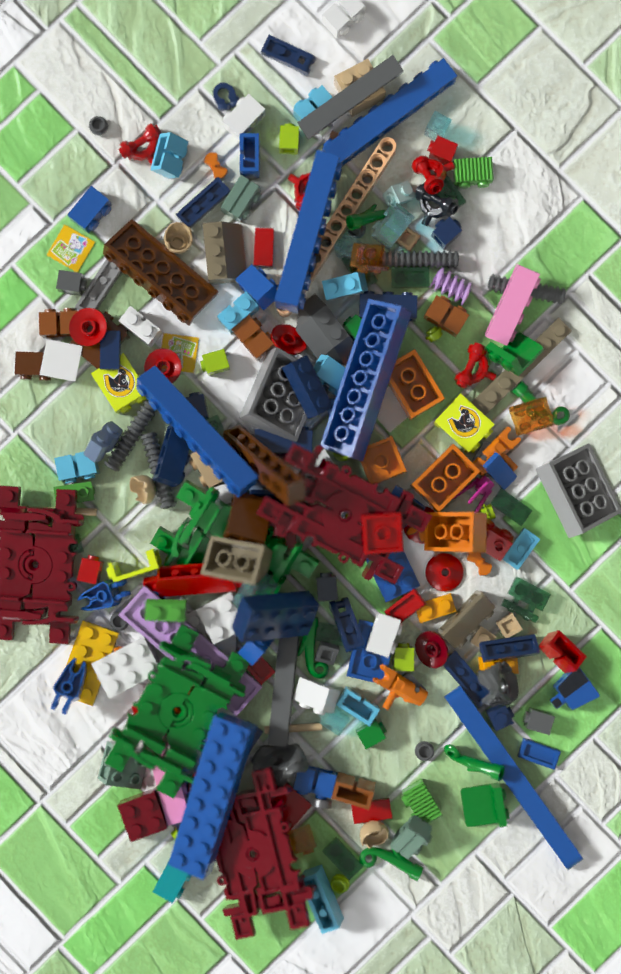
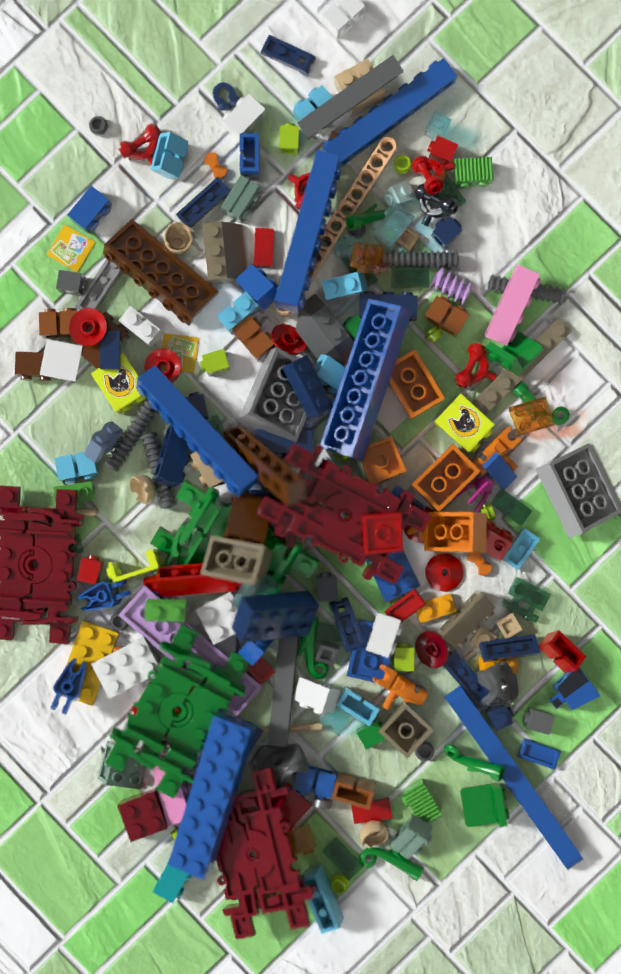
(402, 164): none -> lime plate
(405, 729): none -> dark tan slope

